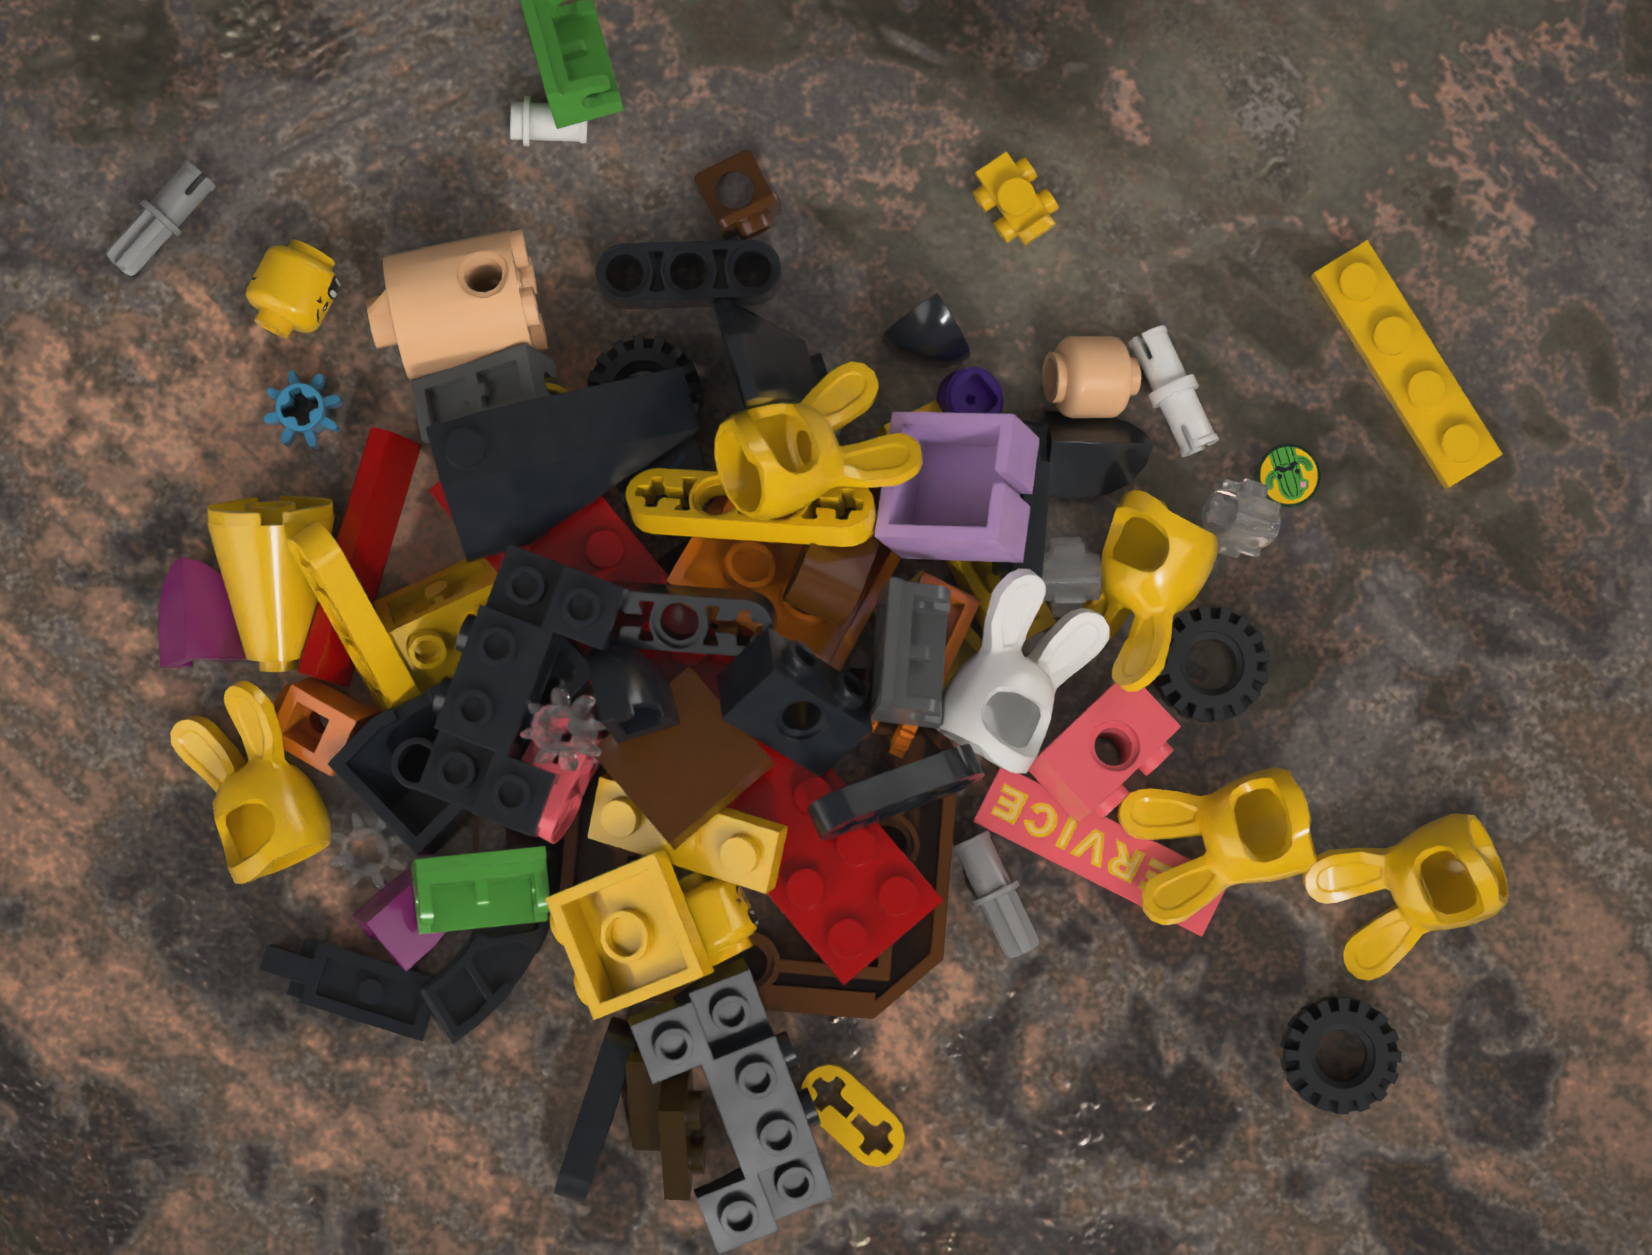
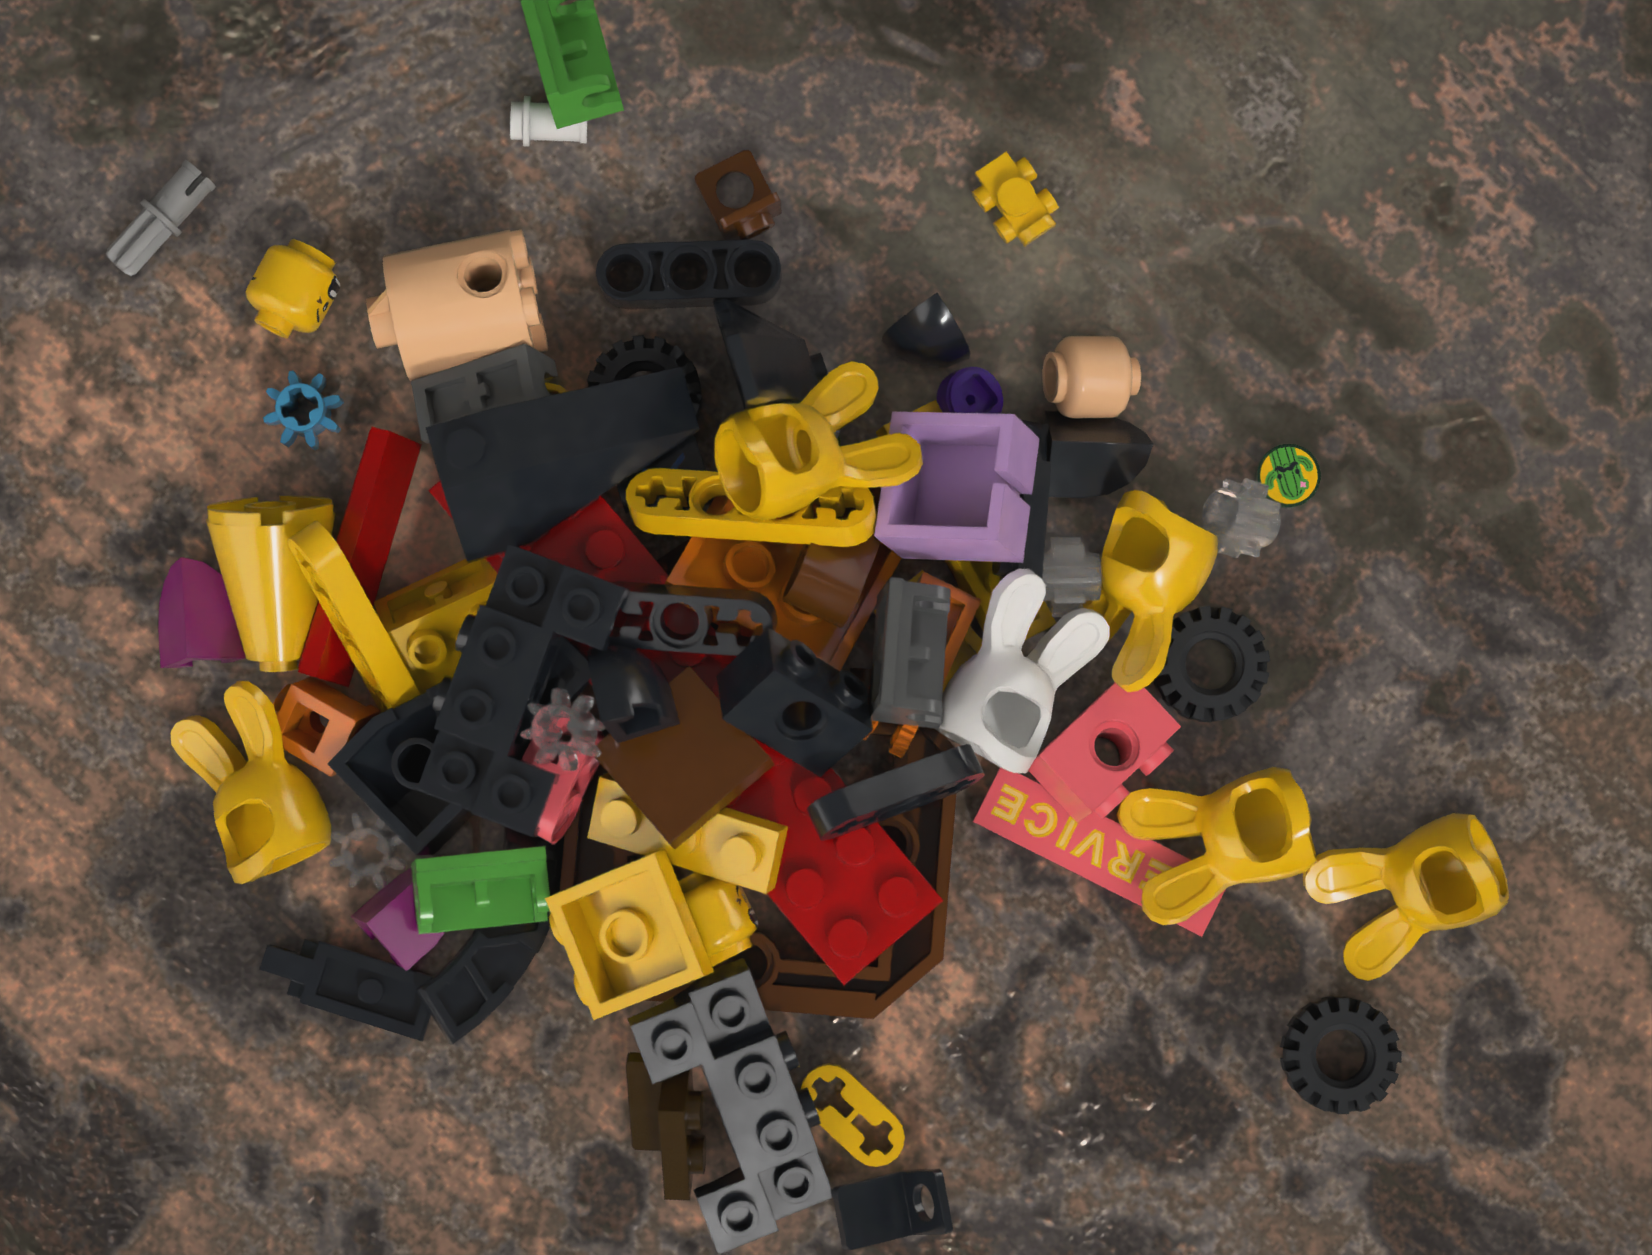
(596, 1112): black beam -> none
(890, 1208): none -> black bracket
(996, 895): light grey axle -> none
(1173, 390): white pin -> none
(1406, 364): yellow plate -> none

